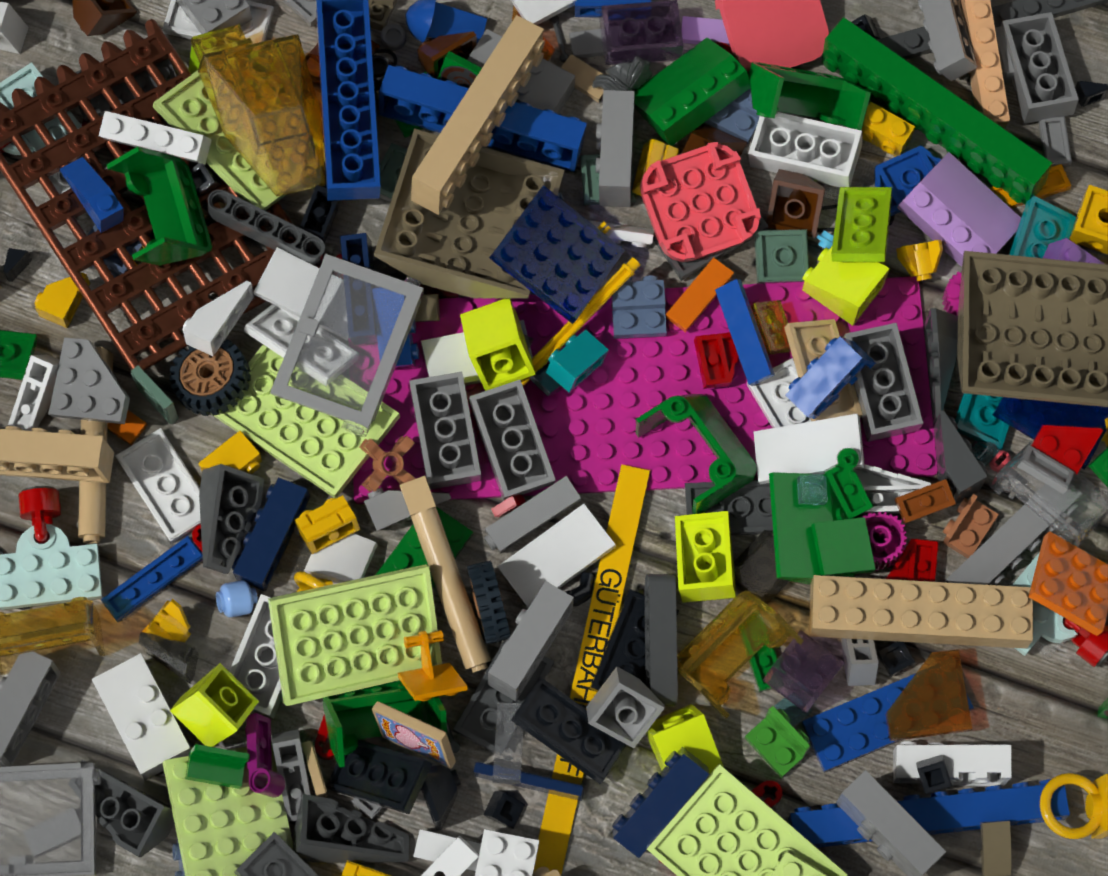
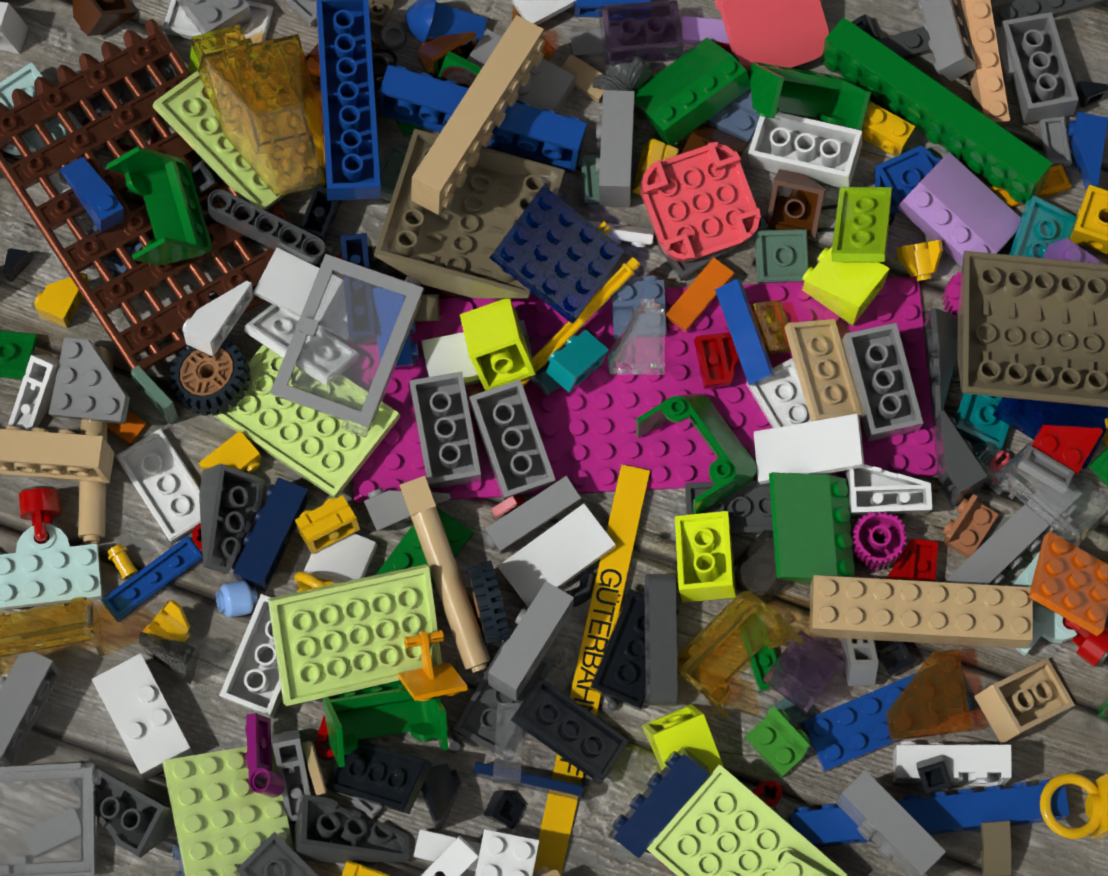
(122, 561): none -> yellow pin
(155, 137): white brick -> none
(214, 706): neon yellow slope -> none
(216, 766): green panel -> none
(378, 455): nougat pin -> none
(414, 734): tile -> none
(554, 21): dark grey hinge -> none
(624, 708): light grey slope -> none
(641, 342): none -> clear windscreen
(812, 489): clear light blue tile -> none
(826, 239): medium azure plate -> none
(828, 376): wedge -> none
(843, 547): green tile -> none
(847, 484): green hinge -> none
(925, 501): dark orange plate -> none
(1024, 700): none -> tan slope
(1087, 145): none -> blue slope

